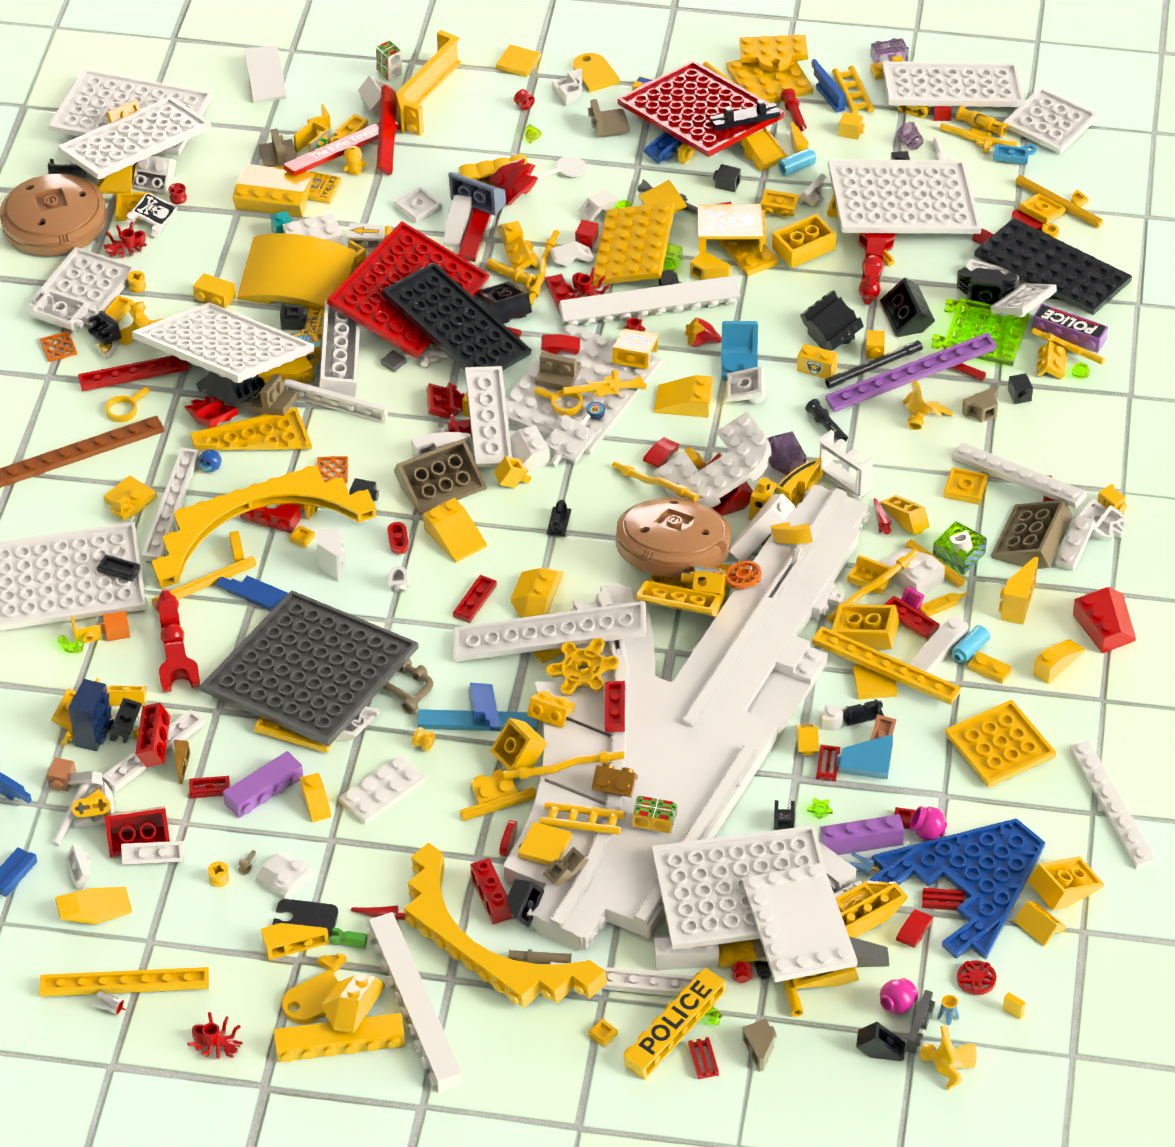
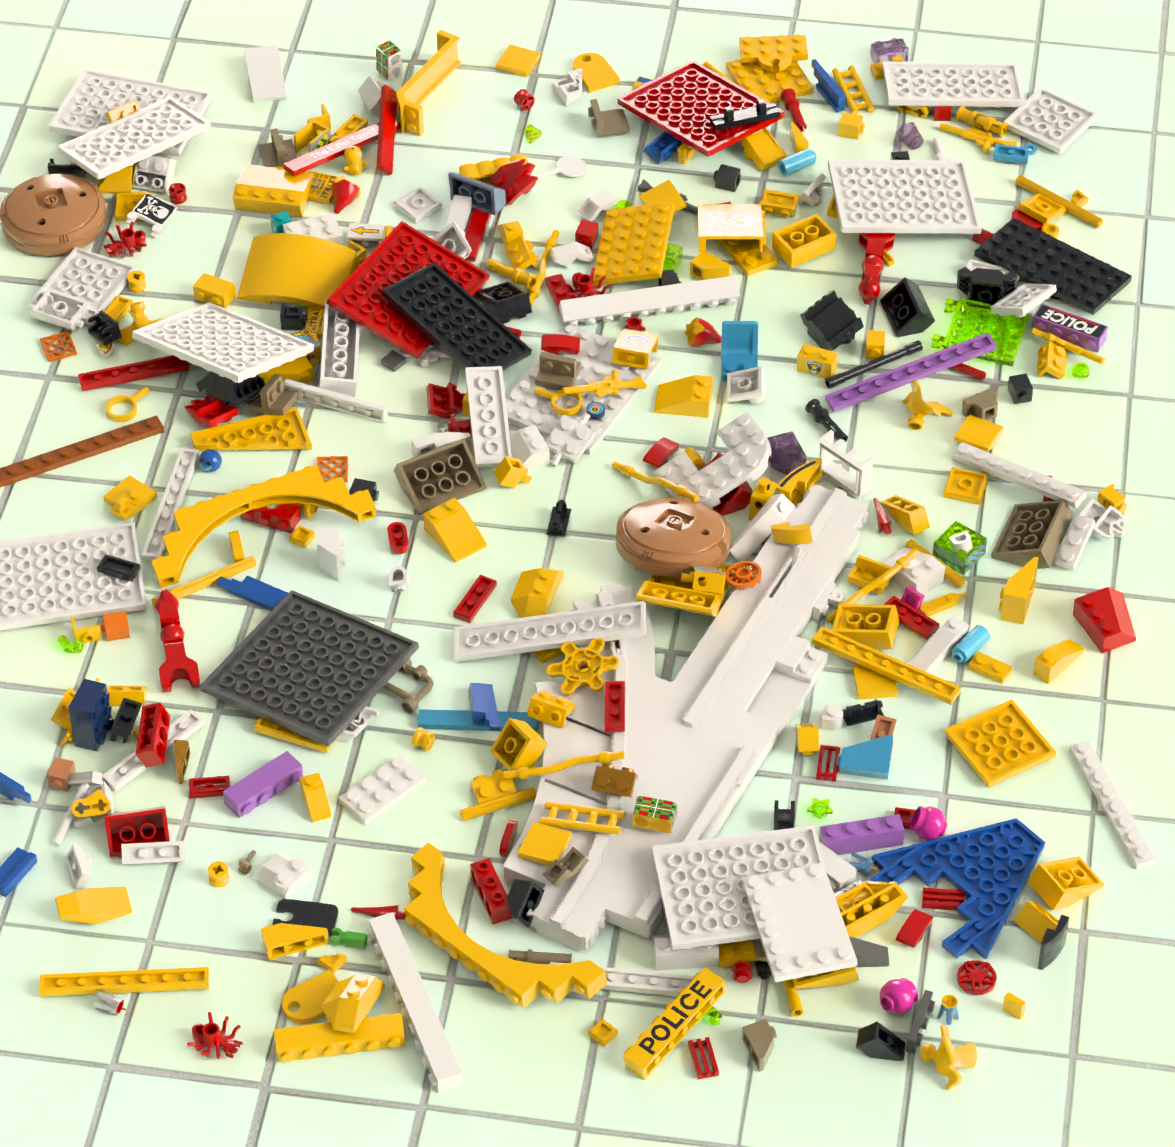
(343, 193): none -> hat
(454, 239): none -> white slope
(978, 433): none -> yellow slope
(1053, 943): none -> slope

